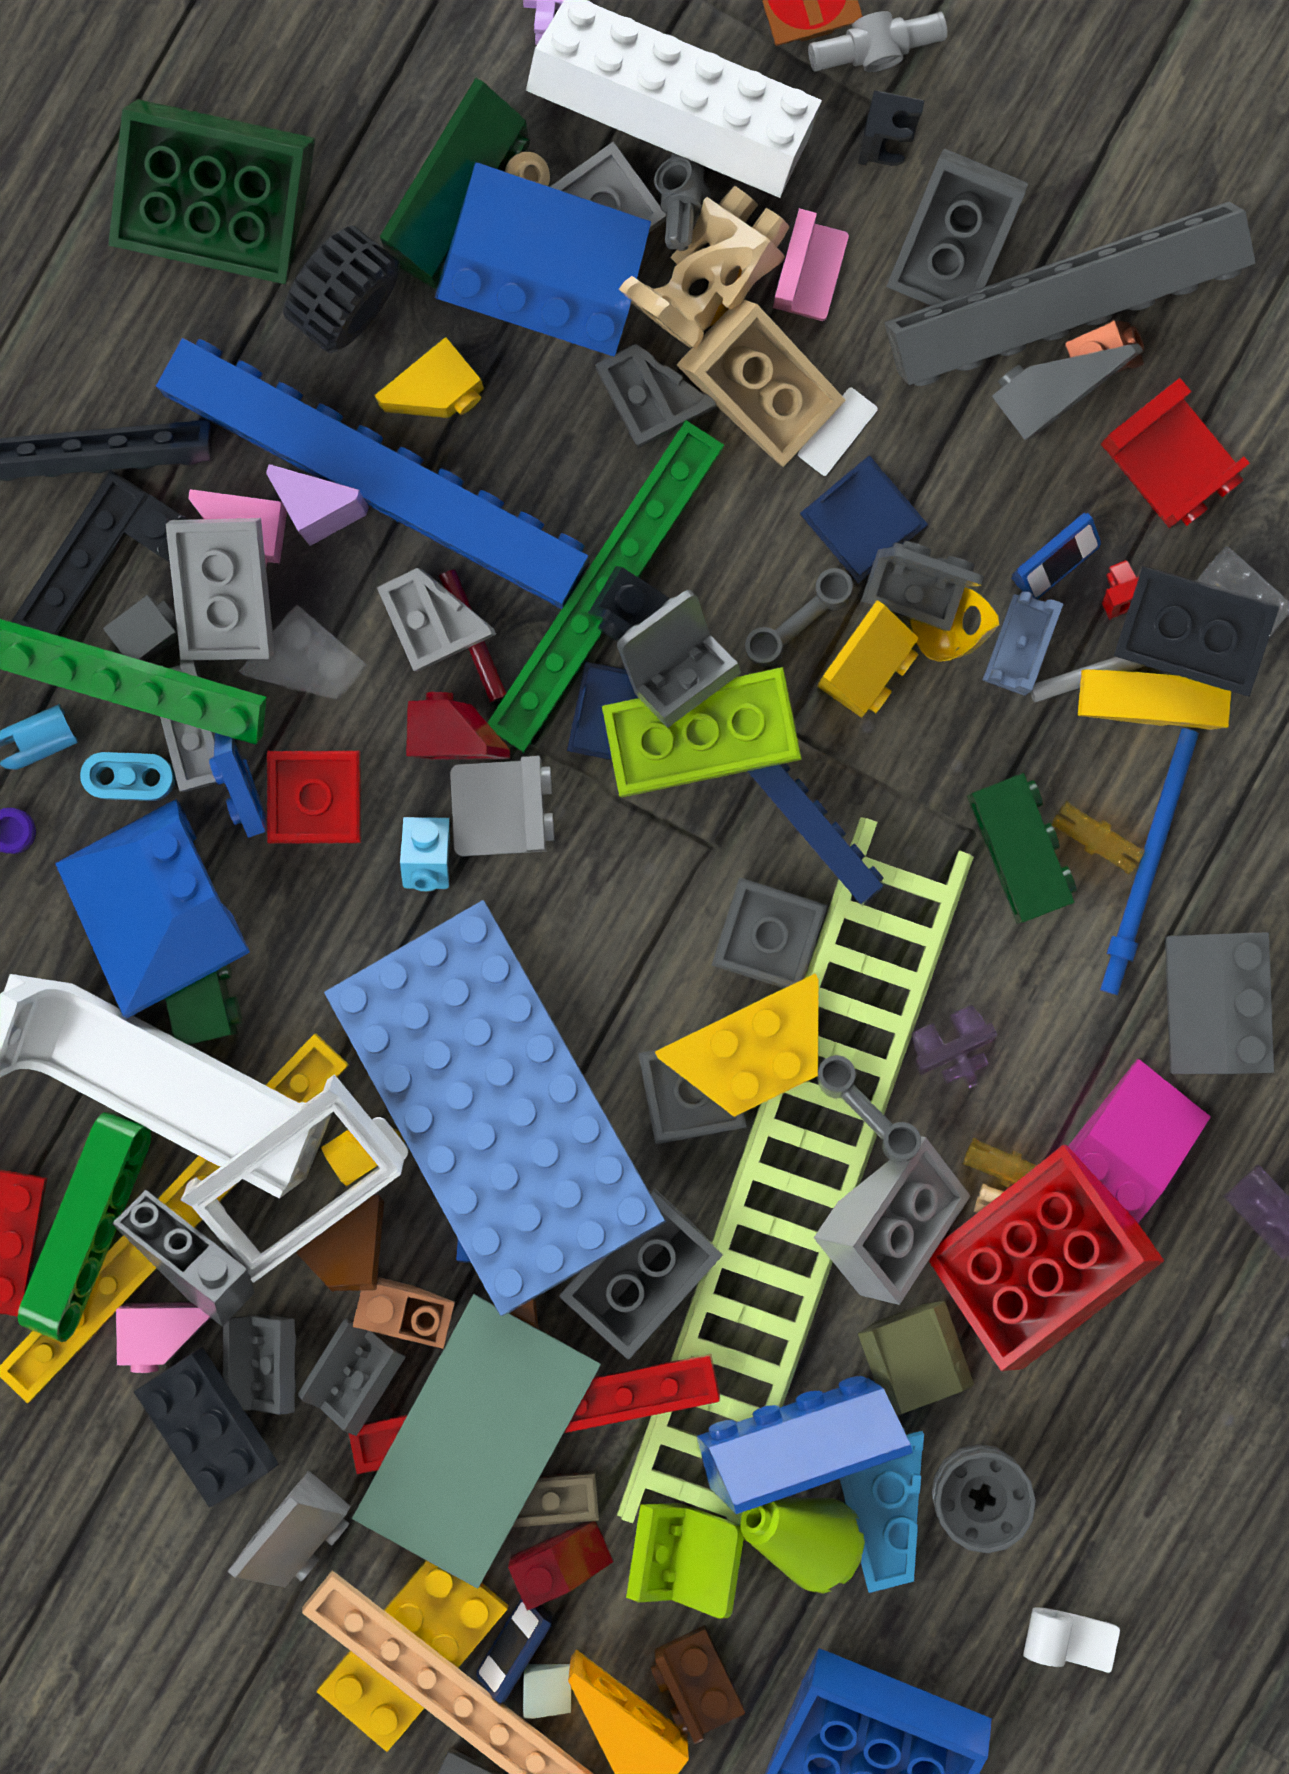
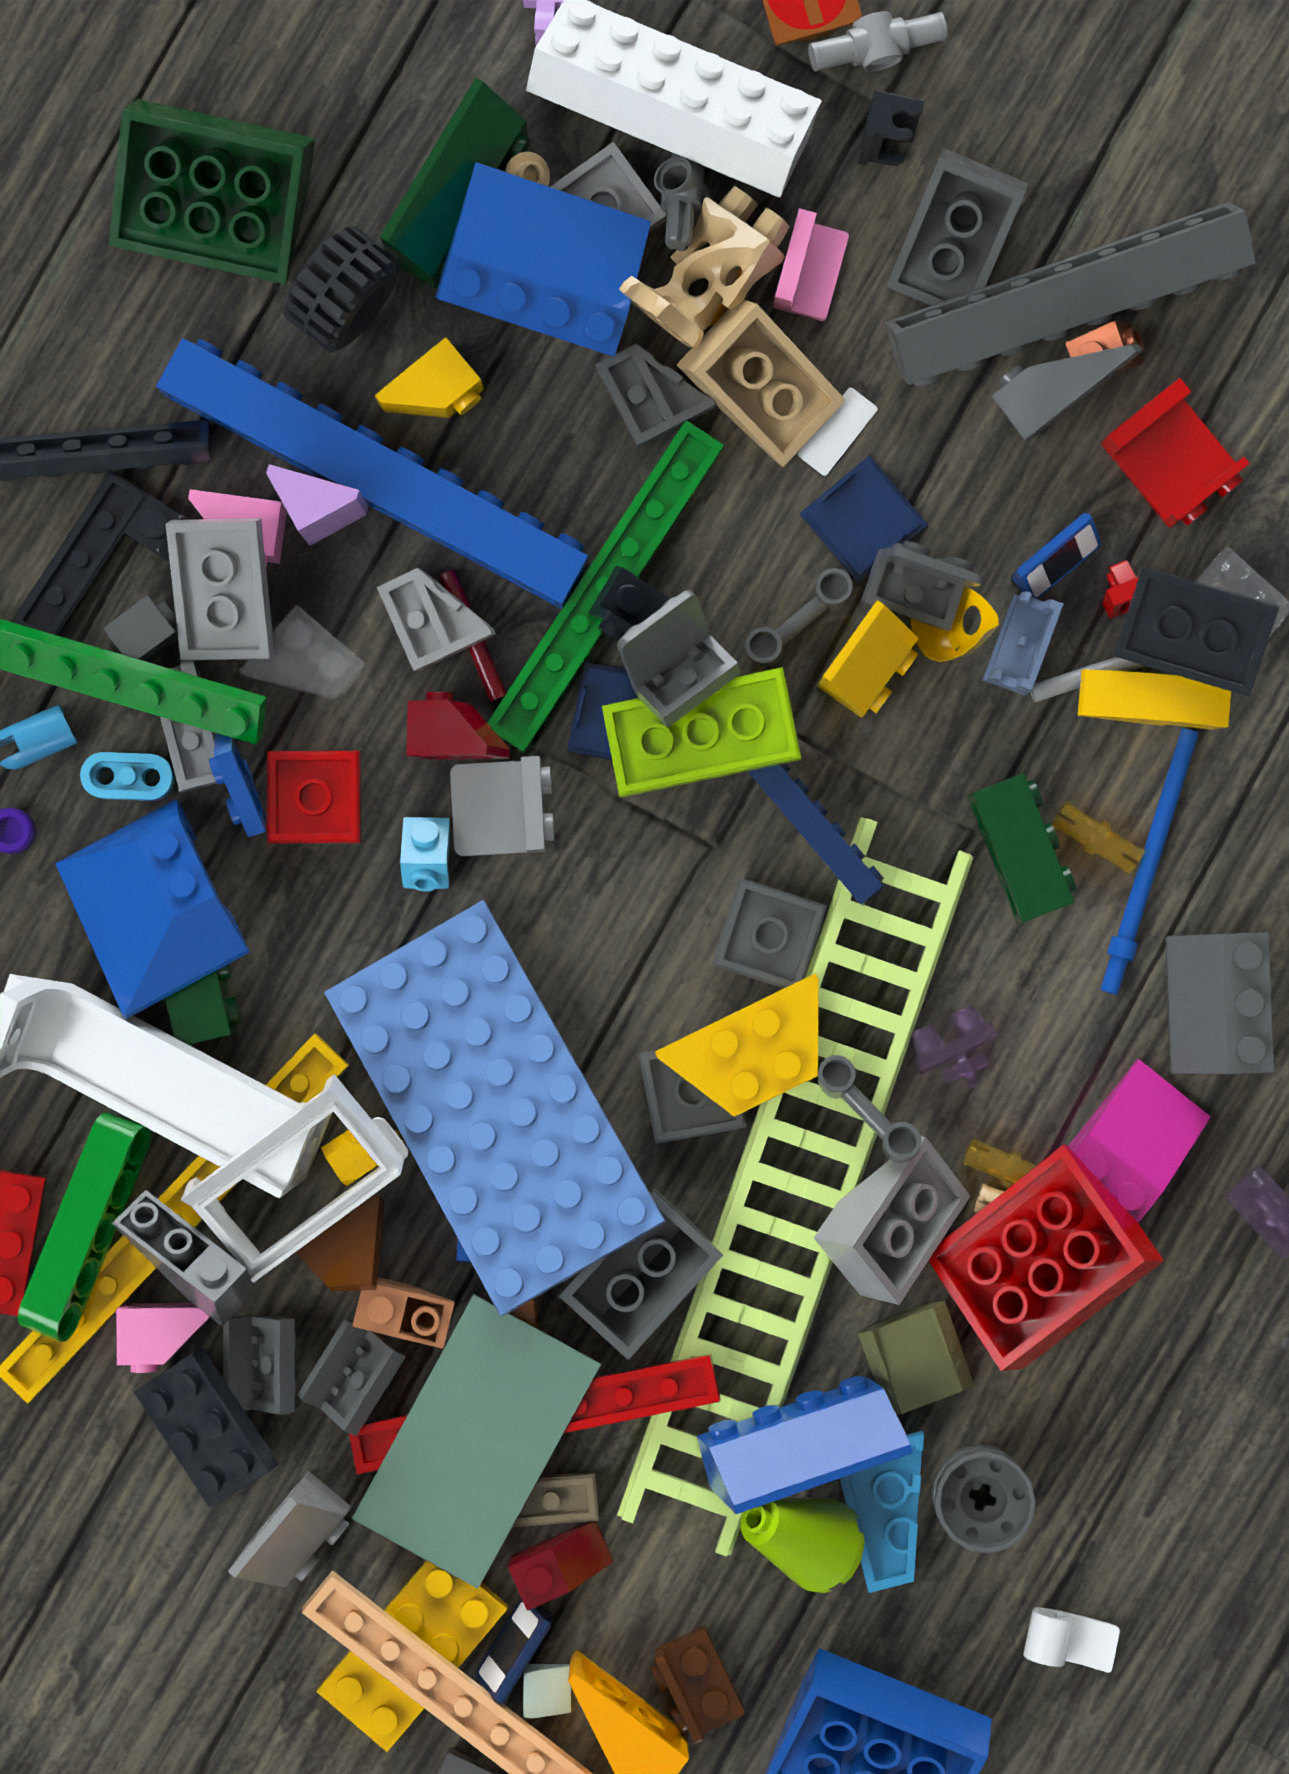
(685, 1558): lime bracket -> none

